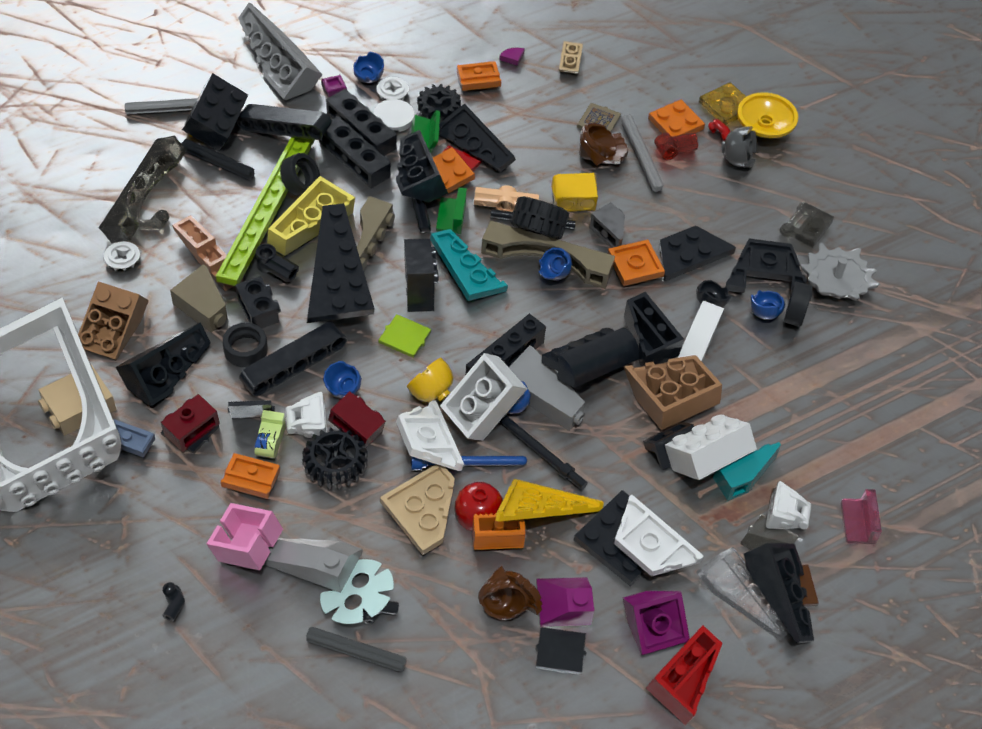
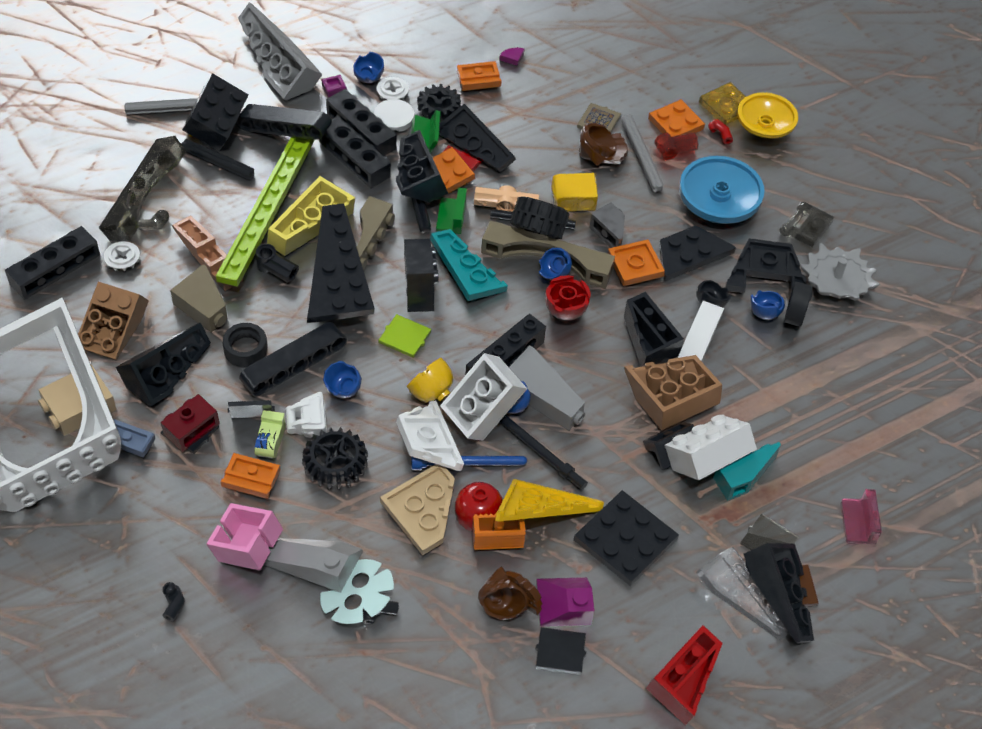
(52, 262): none -> black brick
(257, 302): black brick -> none
(289, 175): black tyre -> none
(354, 415): dark red brick -> none
(356, 649): dark grey axle -> none
(567, 297): none -> red cylinder
(570, 57): tan slope -> none
(592, 355): black brick -> none
(652, 541): white wing -> none
(656, 619): magenta slope -> none
(721, 189): none -> dark azure dish
(740, 146): dark grey cylinder -> none
(787, 509): white piece -> none

